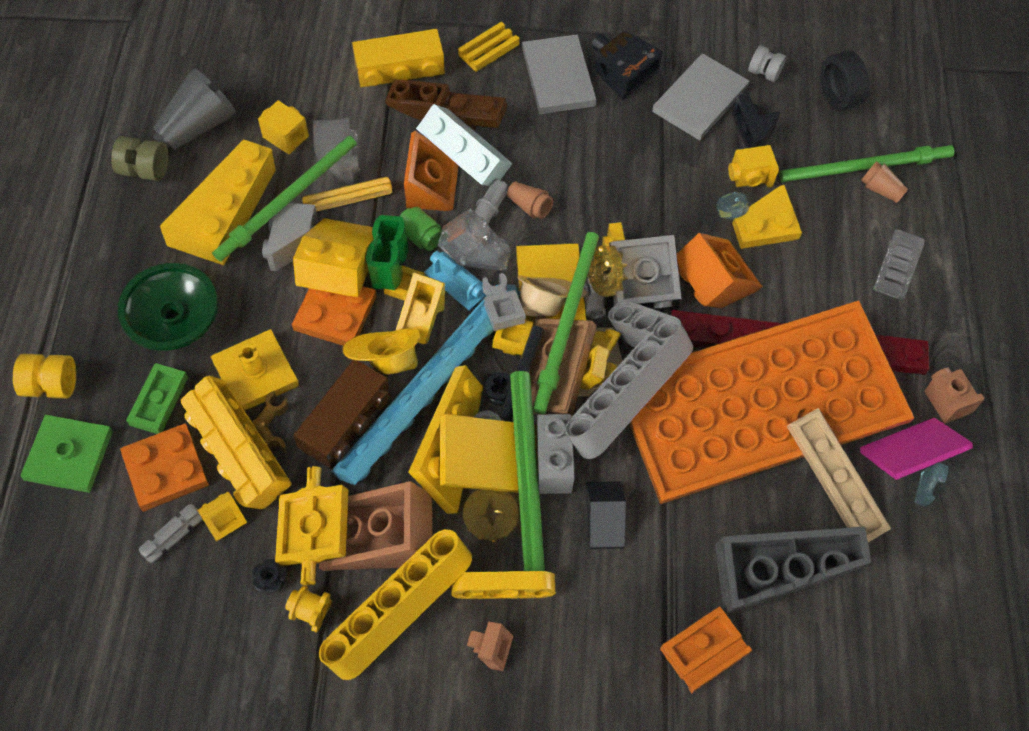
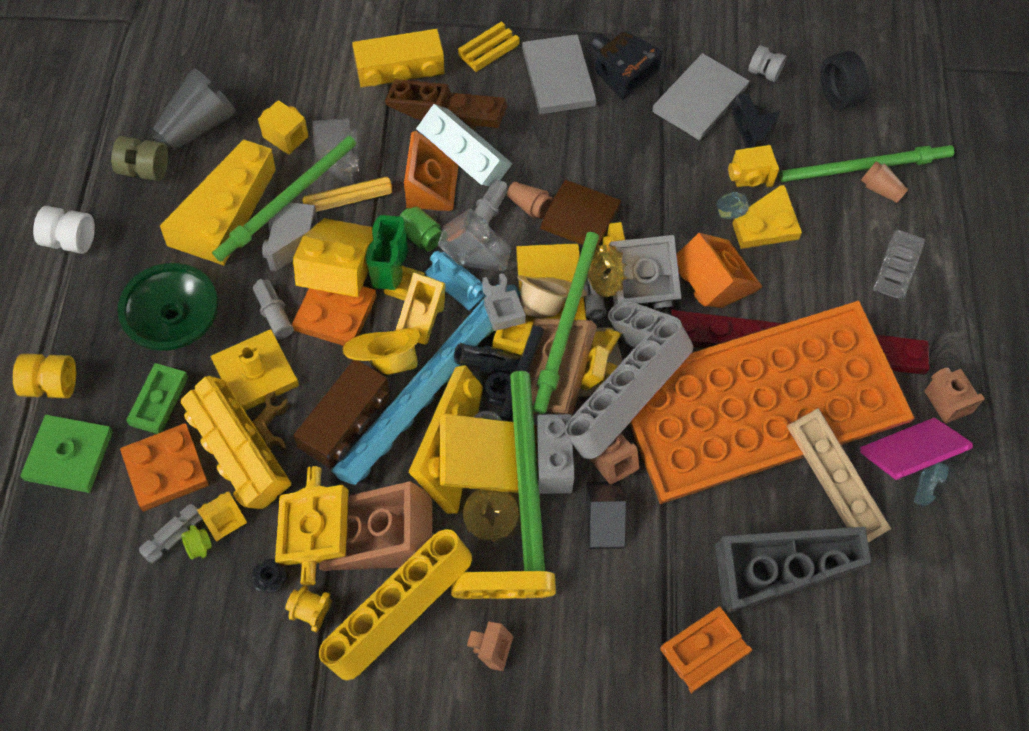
(68, 230): none -> white wheel
(196, 542): none -> lime plate
(272, 309): none -> light grey axle
(486, 358): none -> black pin
(580, 211): none -> reddish brown slope
(617, 451): none -> nougat brick

